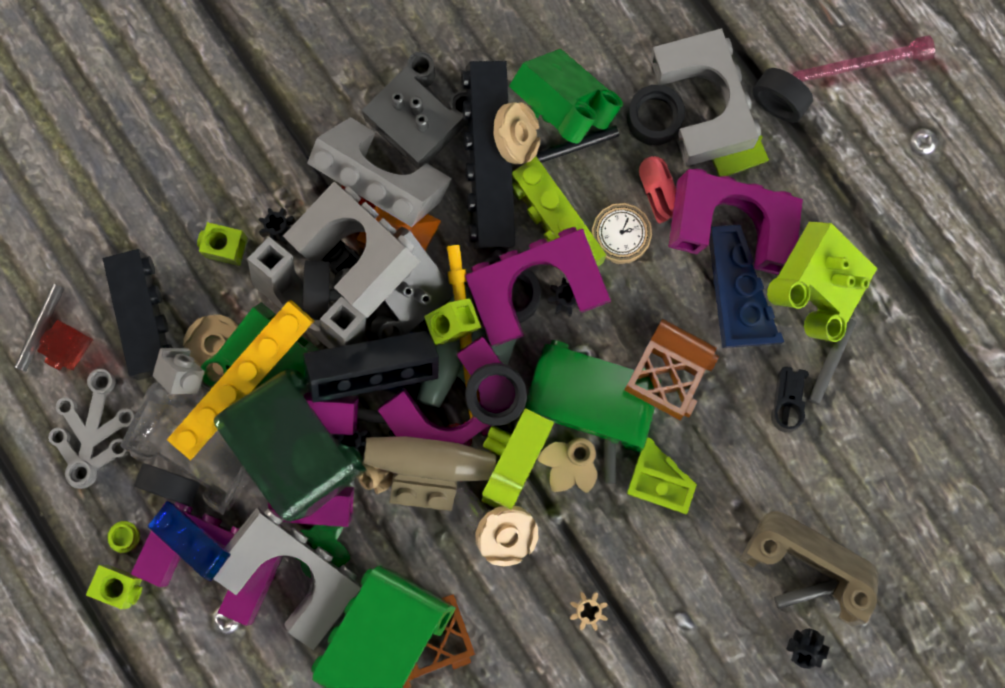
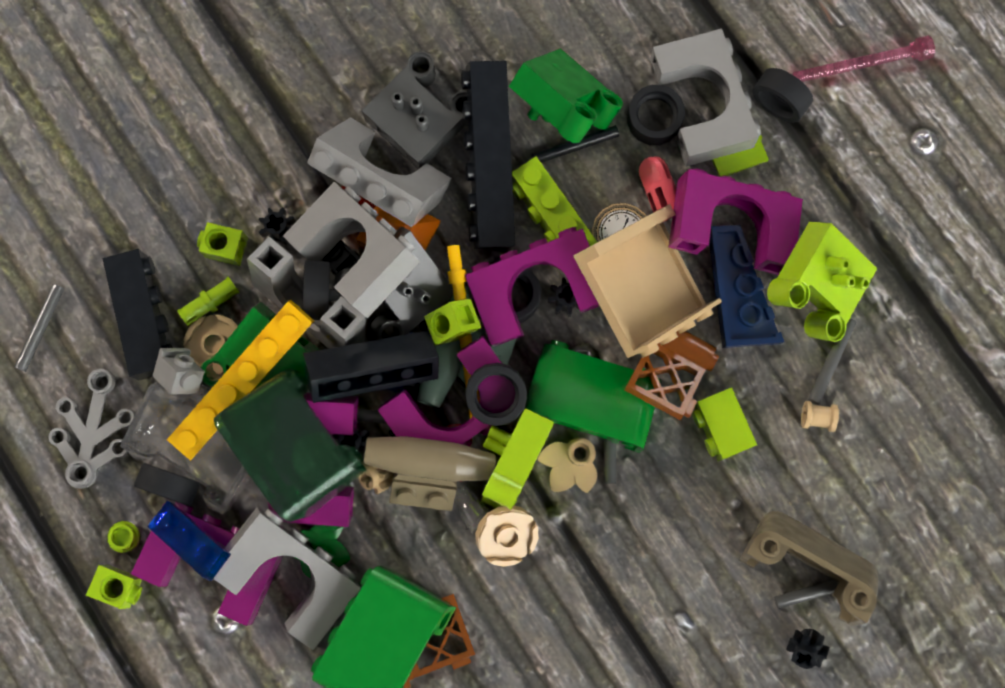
(63, 346): clear red brick -> none
(208, 301): none -> lime pin
(516, 133): tan tile -> none
(596, 614): tan gear -> none
(643, 285): none -> tan panel
(660, 480): lime wing -> none
(723, 425): none -> lime brick
(789, 394): black piece -> none
(820, 416): none -> tan bush

